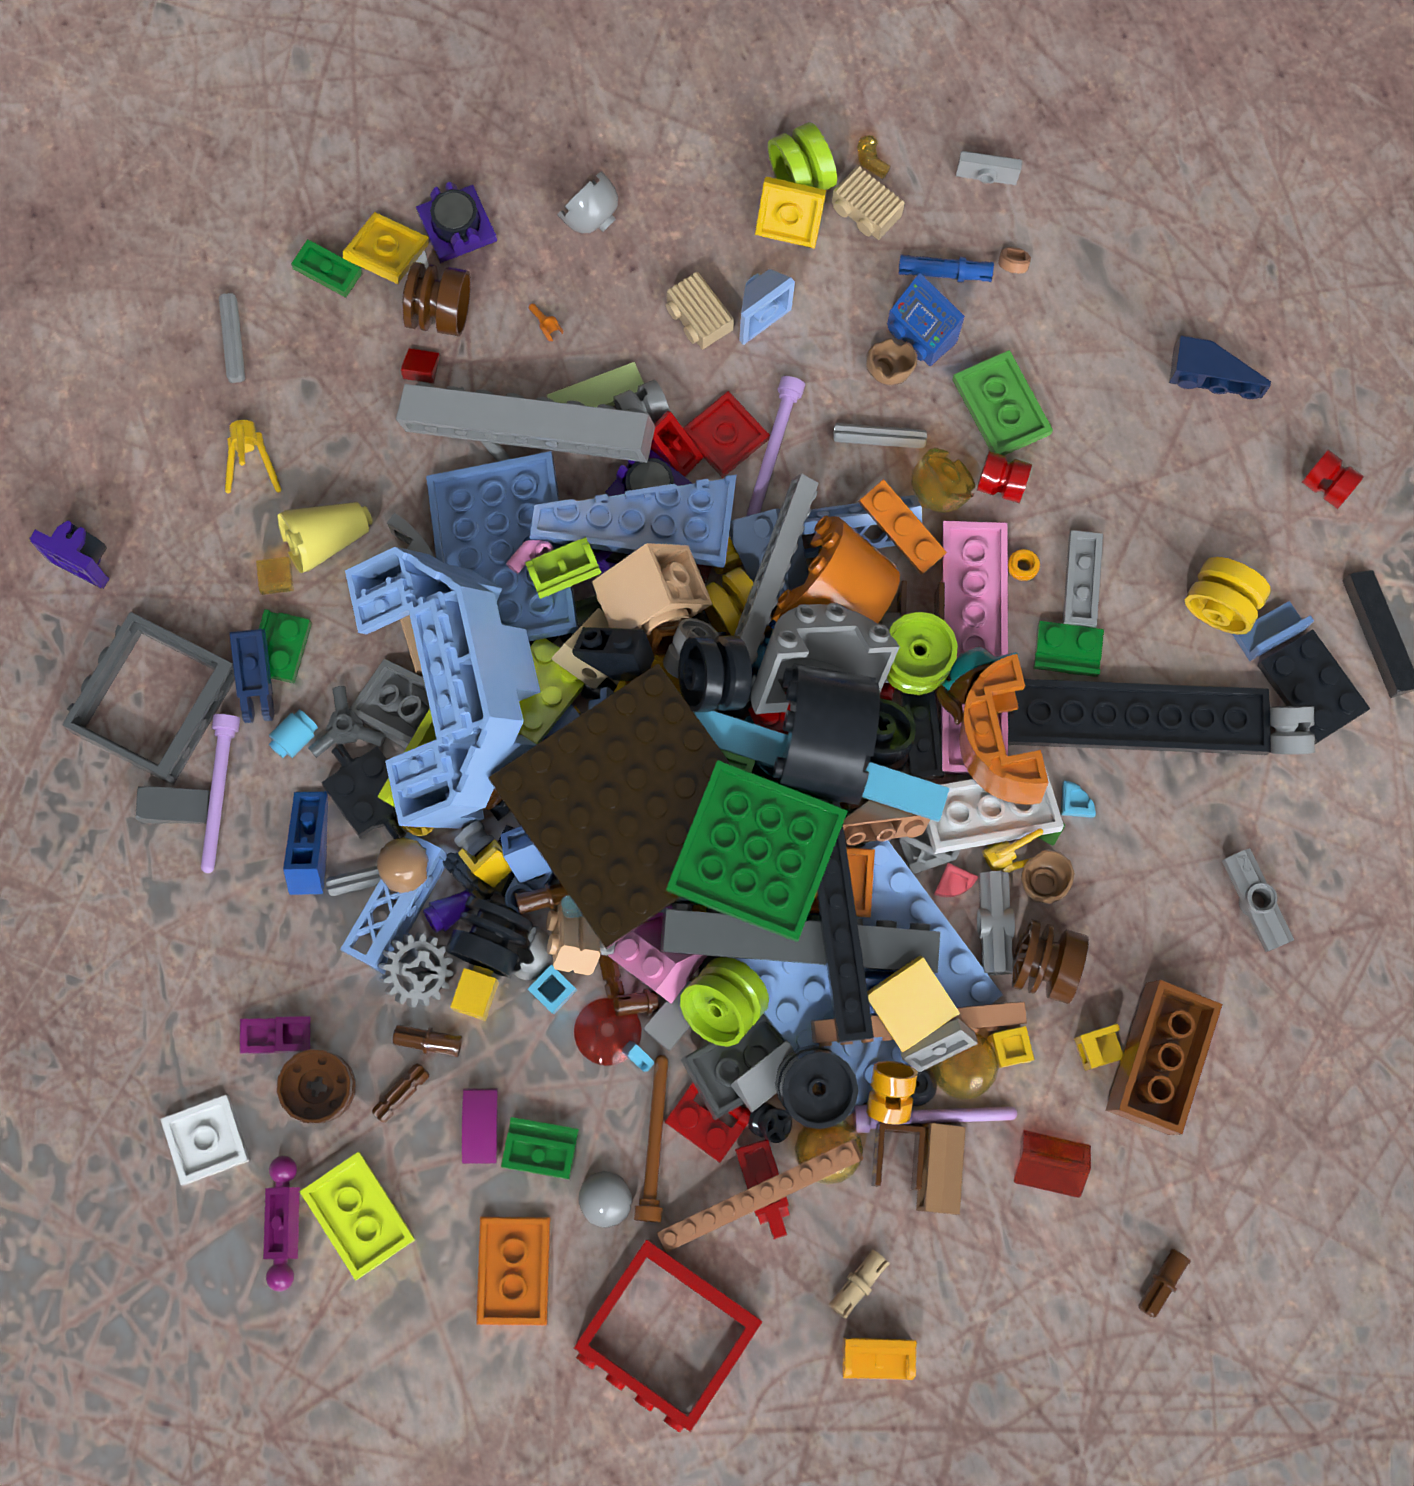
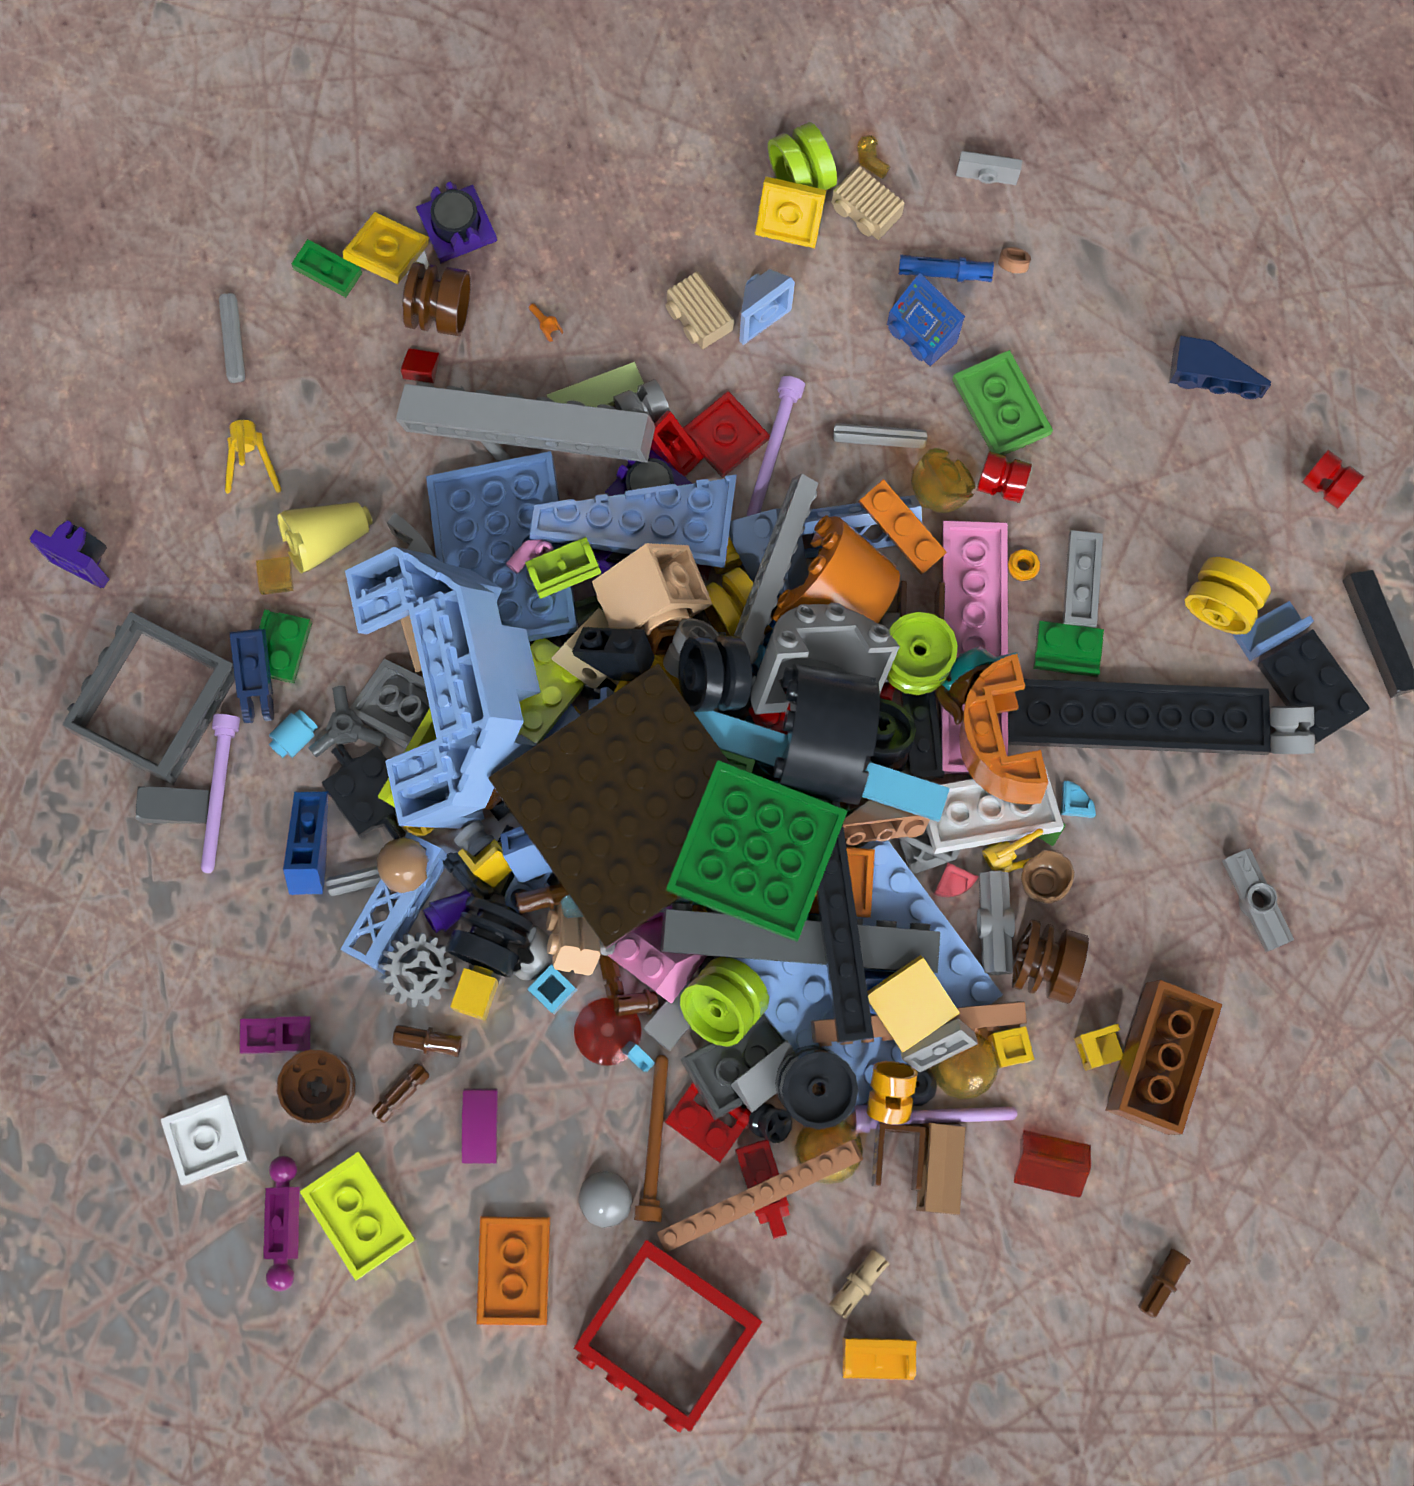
(540, 1148): green plate -> none
(592, 206): light grey cylinder -> none
(891, 362): medium nougat hair -> none

